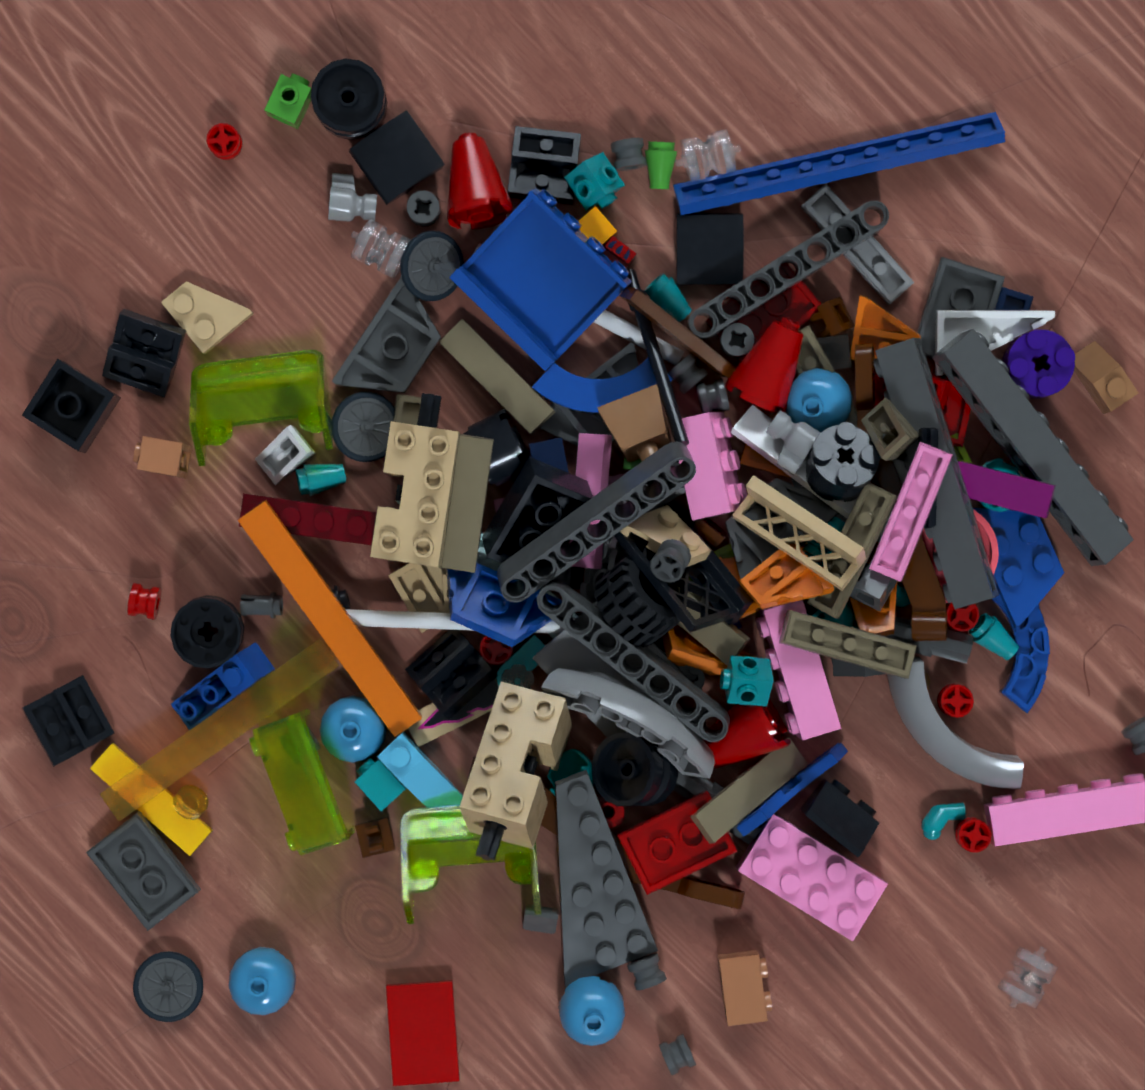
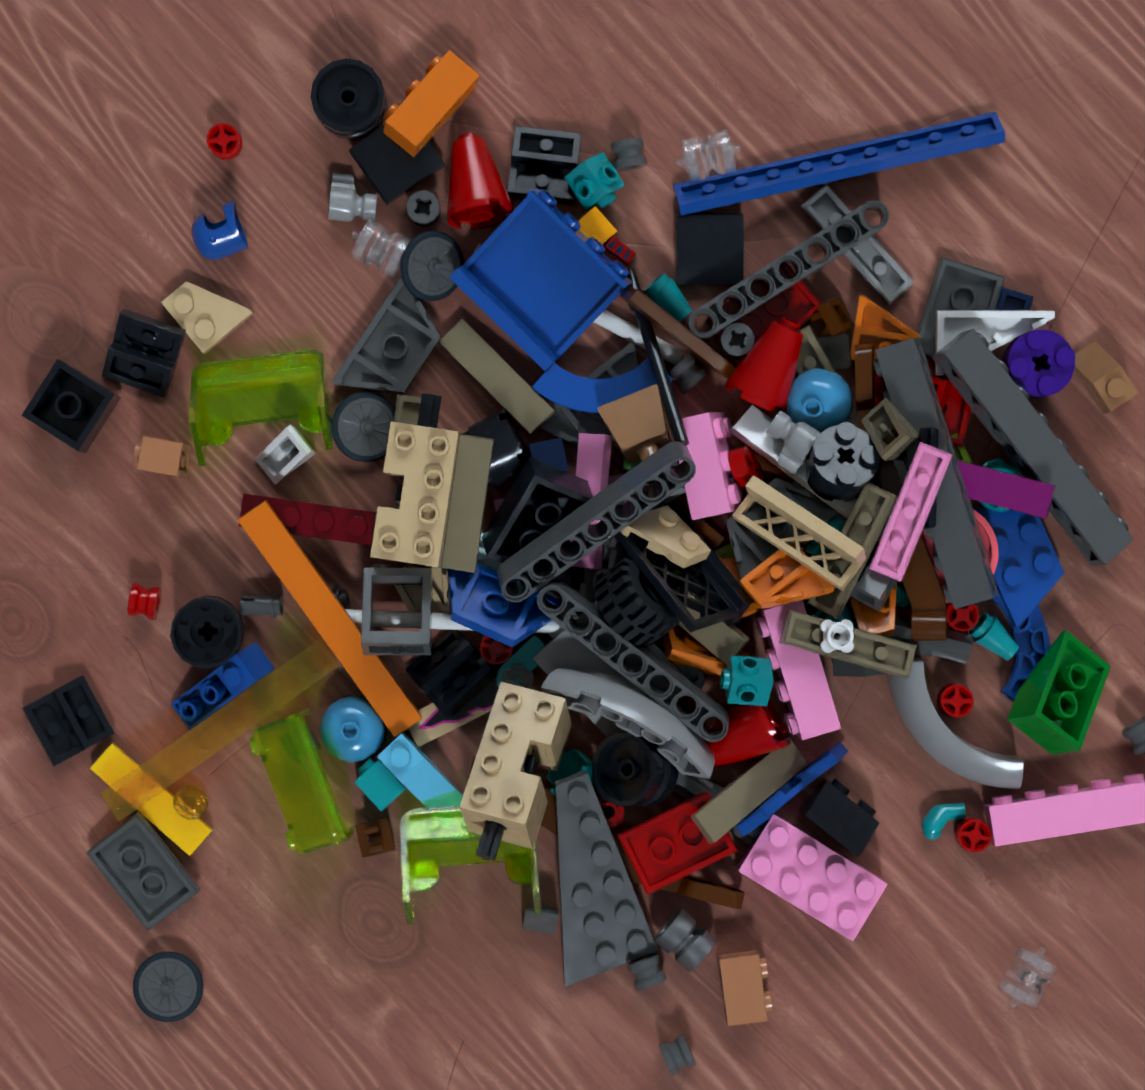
(219, 239): none -> blue helmet
(262, 981): dark azure cylinder -> none
(289, 100): bright green brick -> none
(319, 477): teal cone -> none
(397, 641): none -> dark grey window
(422, 1032): red tile -> none
(430, 102): none -> orange brick
(591, 1011): dark azure cylinder -> none
(660, 163): bright green cone -> none
(670, 568): dark grey wheel -> none
(685, 940): none -> flat silver wheel
(712, 396): dark grey wheel -> none
(744, 466): none -> red beam
(844, 629): none -> white plate
(1060, 696): none -> green slope

